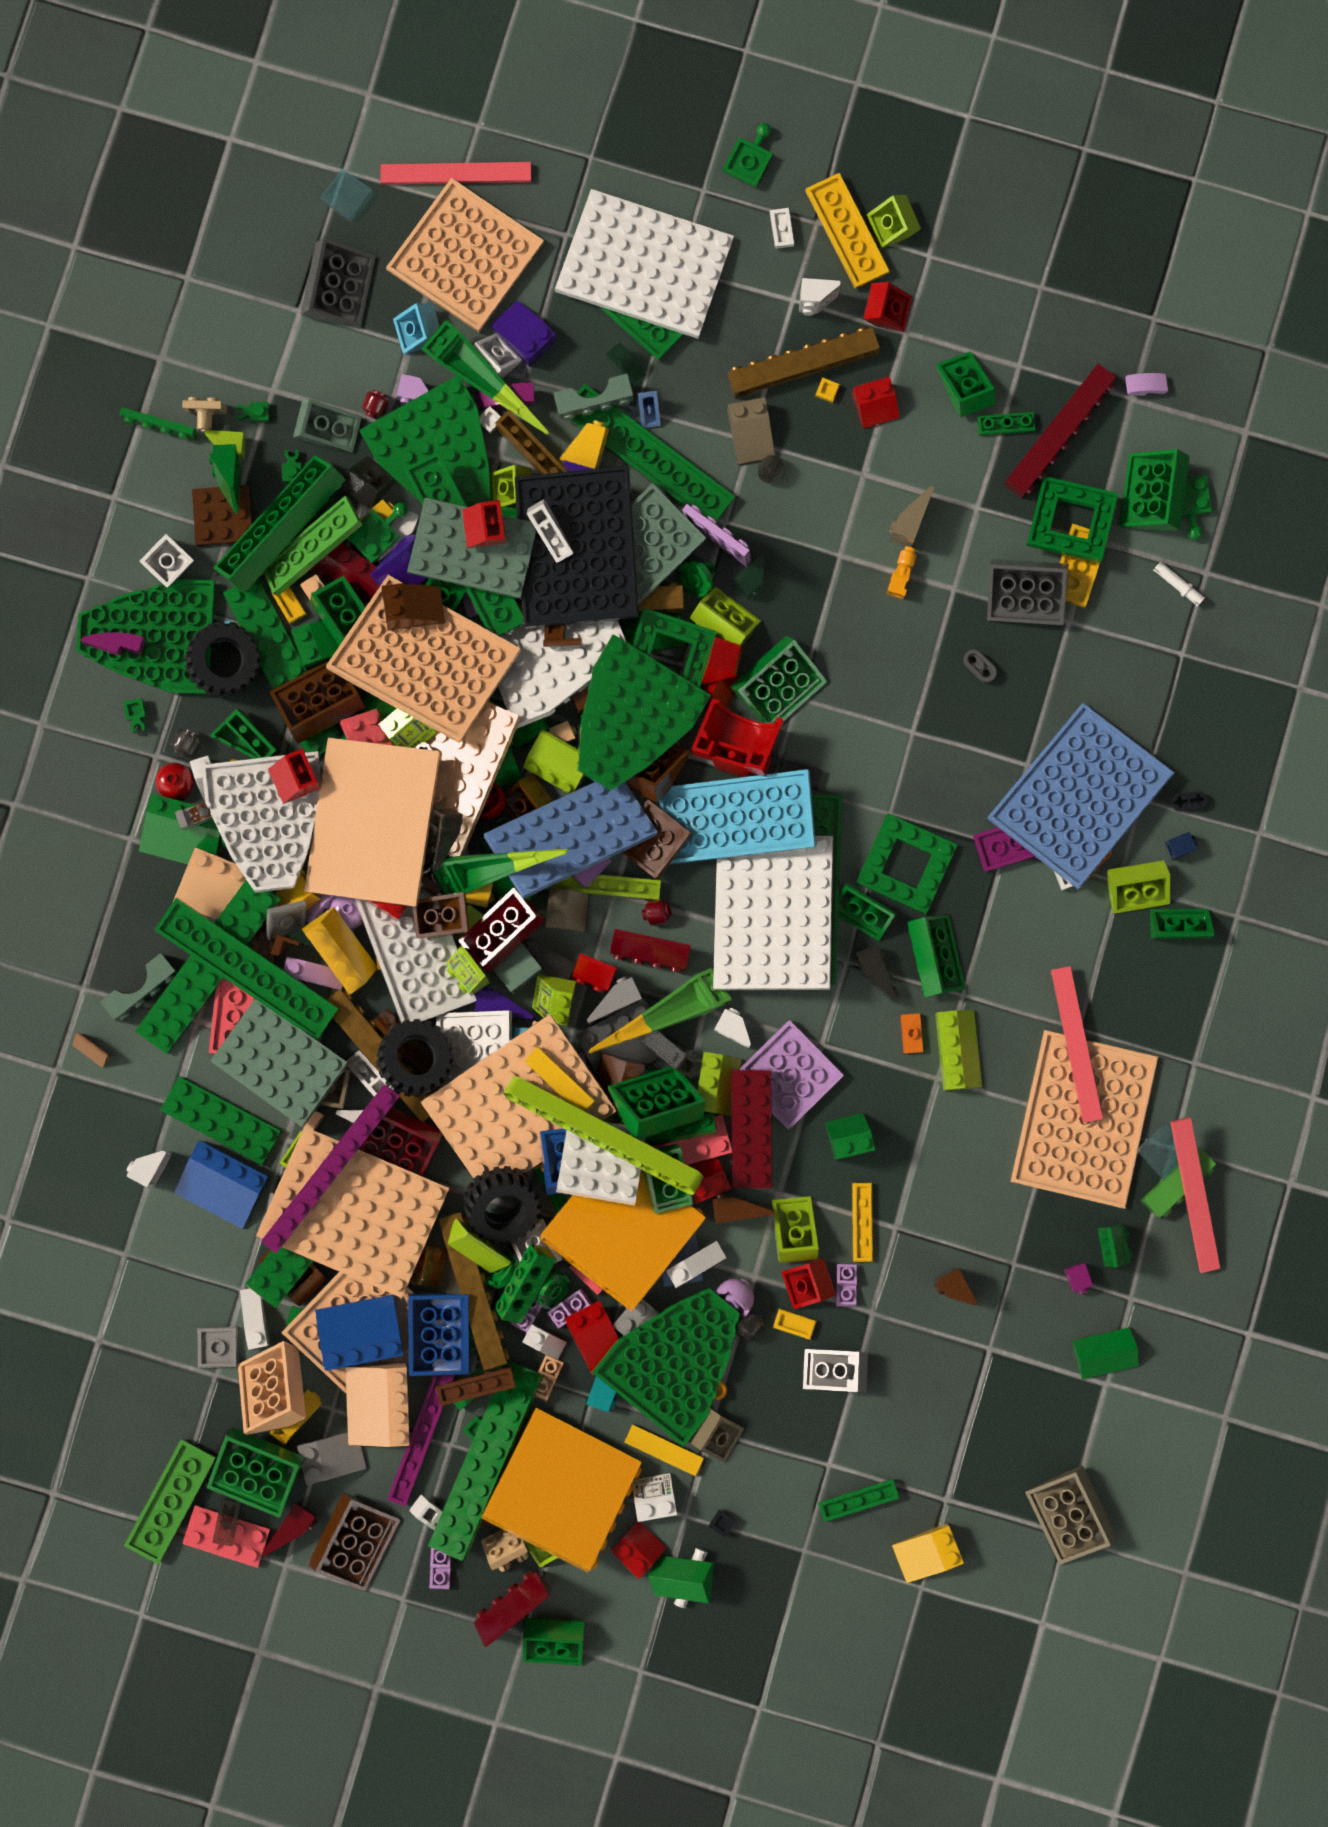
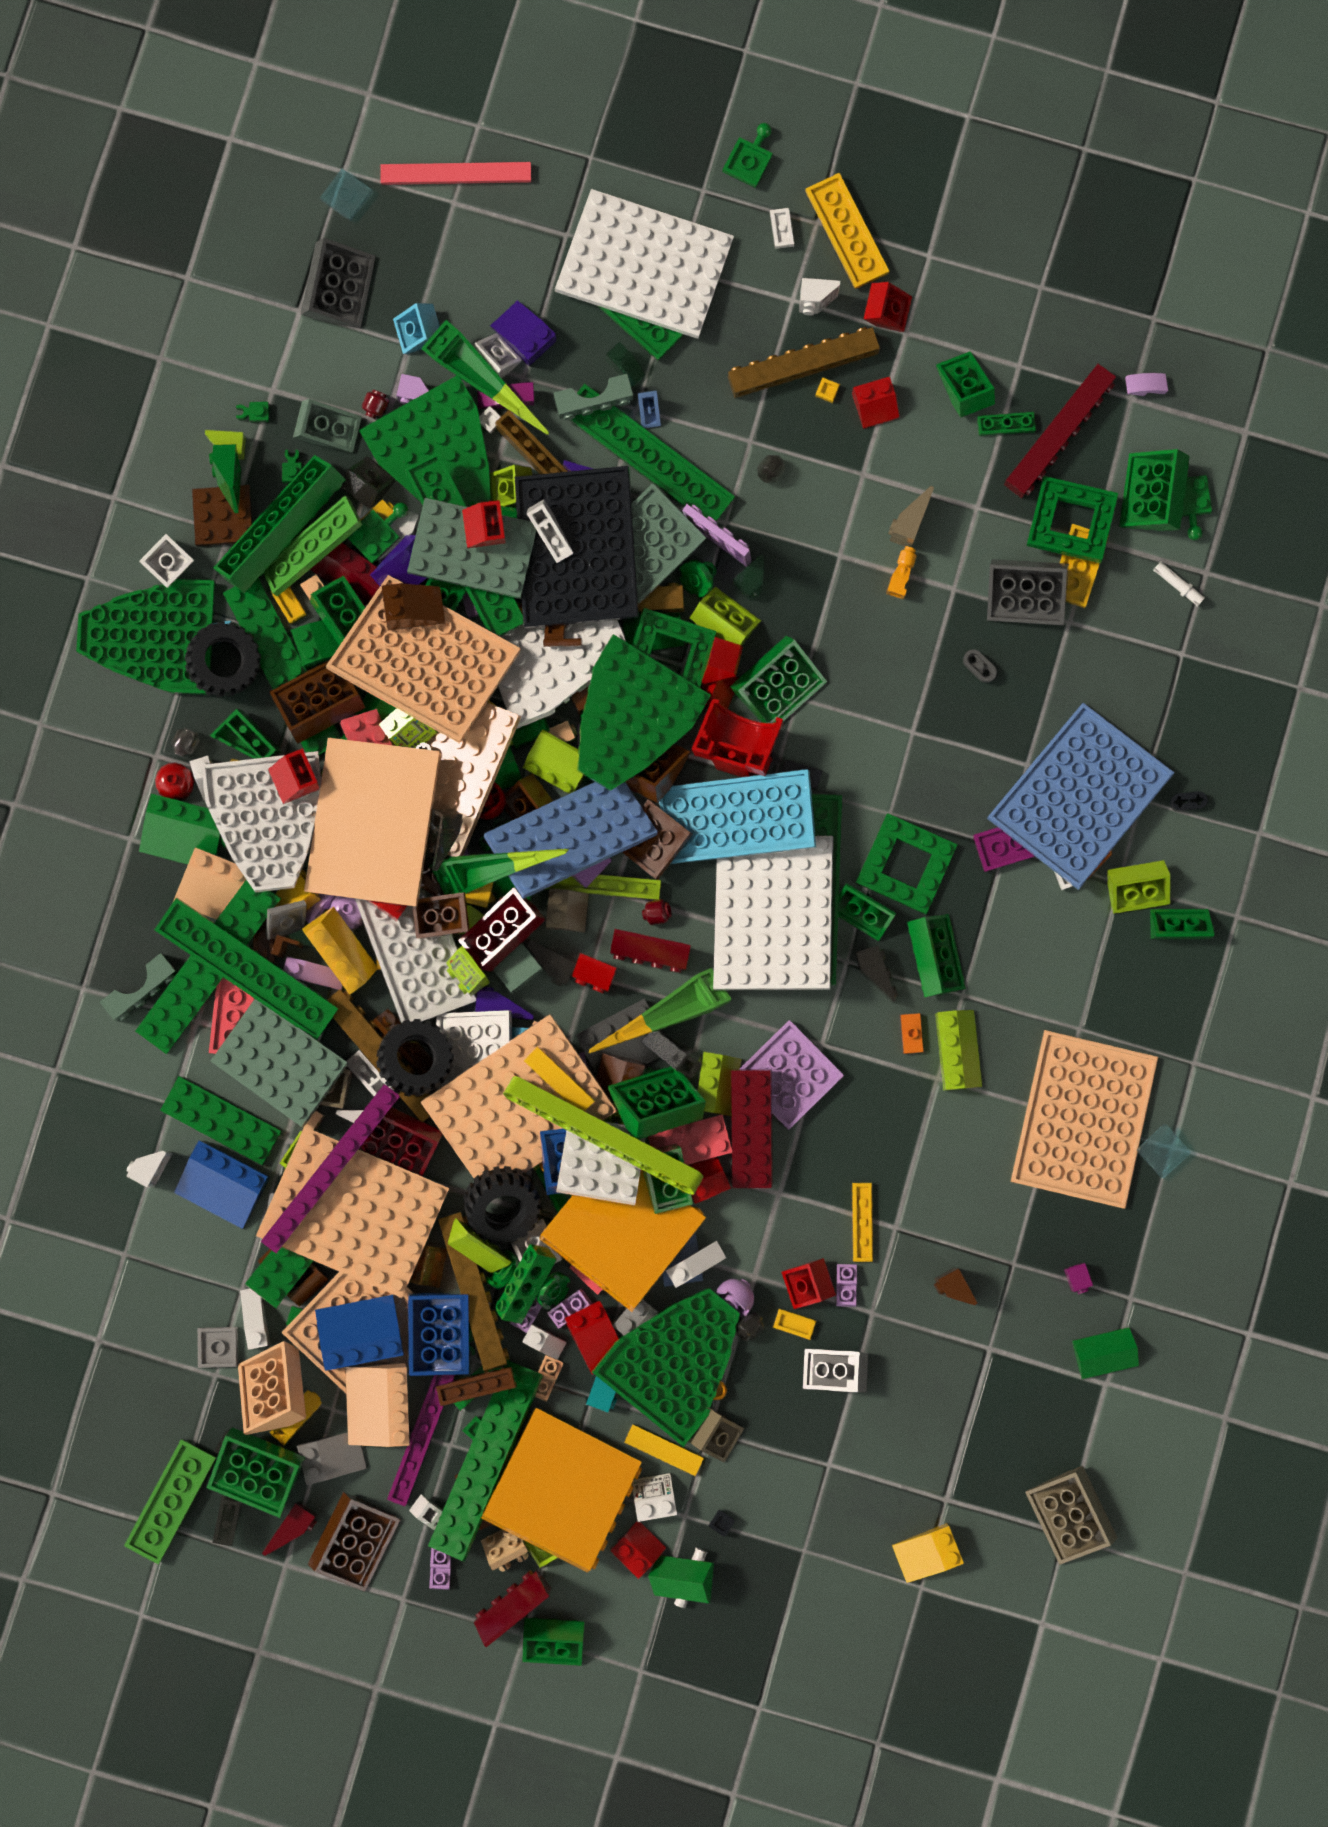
(91, 1050): medium nougat slope -> none
(115, 642): magenta slope -> none
(135, 712): green plate -> none
(165, 426): green plate -> none
(193, 816): leg -> none
(204, 410): tan plate -> none
(247, 1544): coral plate -> none
(465, 255): light nougat plate -> none
(554, 997): lime slope -> none
(587, 446): yellow slope -> none
(619, 997): light grey slope -> none
(694, 1129): green plate -> none
(733, 1027): white slope -> none
(733, 1209): reddish brown slope -> none
(750, 430): dark tan slope -> none
(795, 1229): lime slope -> none
(849, 1136): green slope -> none
(858, 1500): green plate -> none
(893, 220): lime slope -> none
(1076, 1044): coral tile -> none
(1114, 1245): green slope -> none
(1171, 1189): bright green brick -> none
(1181, 845): dark blue brick -> none
(1195, 1194): coral tile -> none

